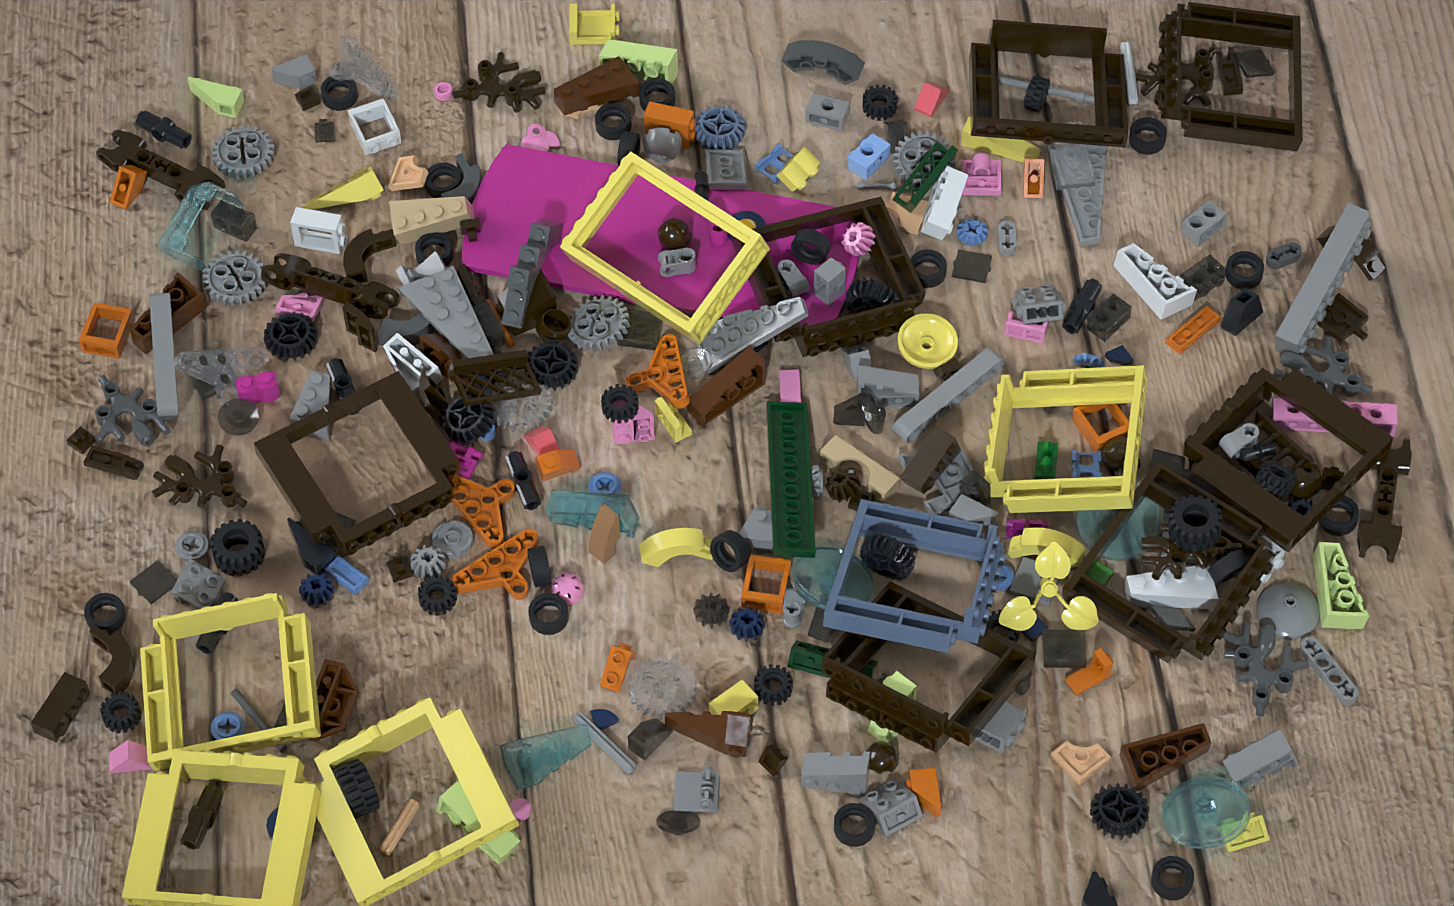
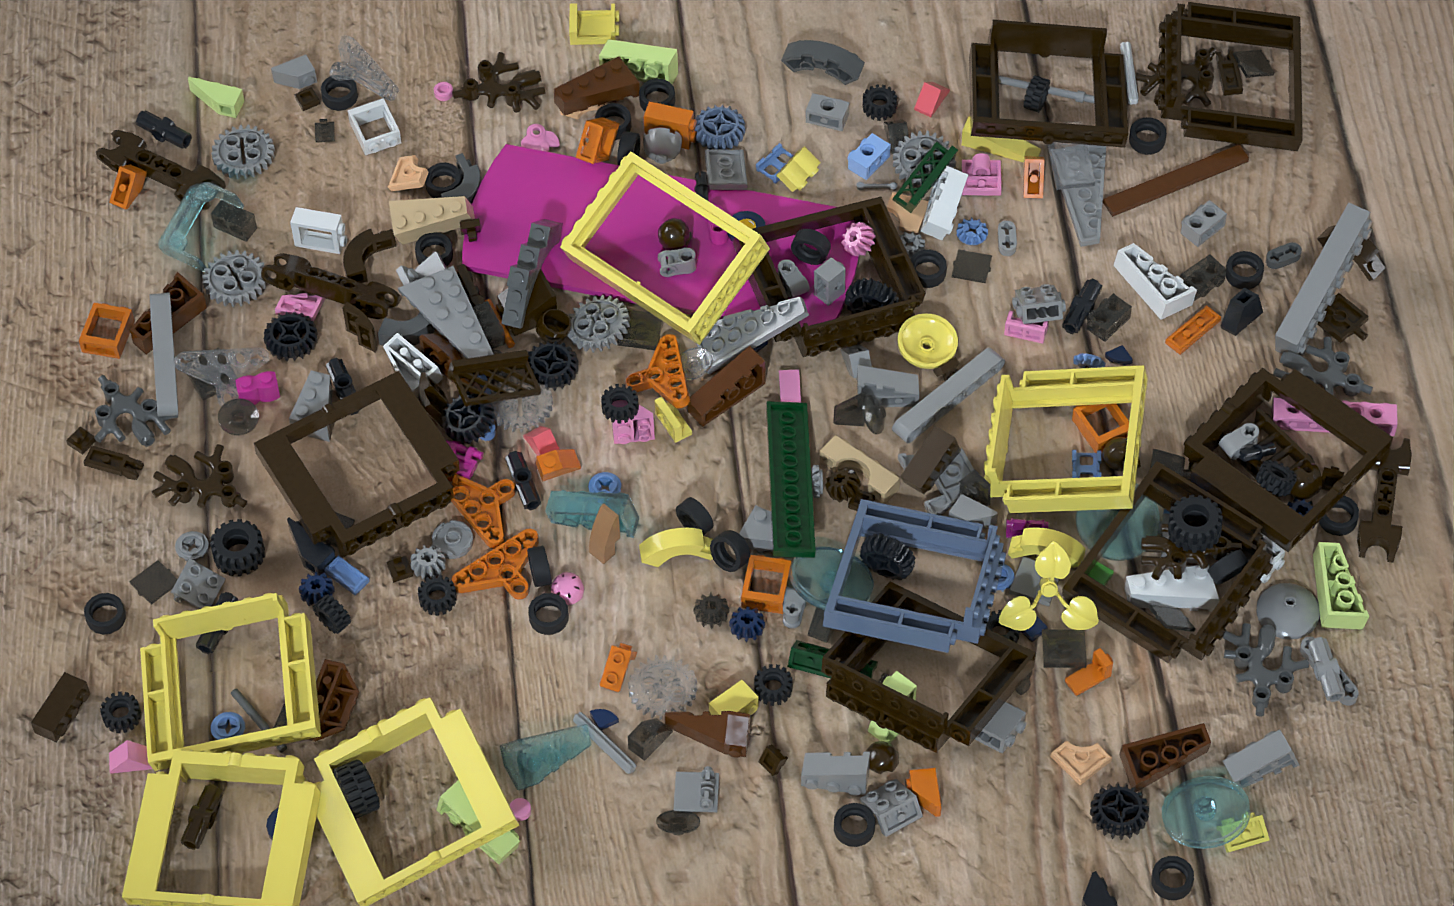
(121, 668): dark brown arch -> none
(332, 614): none -> black tyre
(359, 188): light yellow wedge -> none
(399, 827): light nougat axle -> none
(601, 138): none -> orange window
(694, 515): none -> black tyre
(918, 243): none -> light grey gear
(1046, 460): green tile -> none
(1175, 180): none -> reddish brown tile
(1326, 669): none -> light grey piece

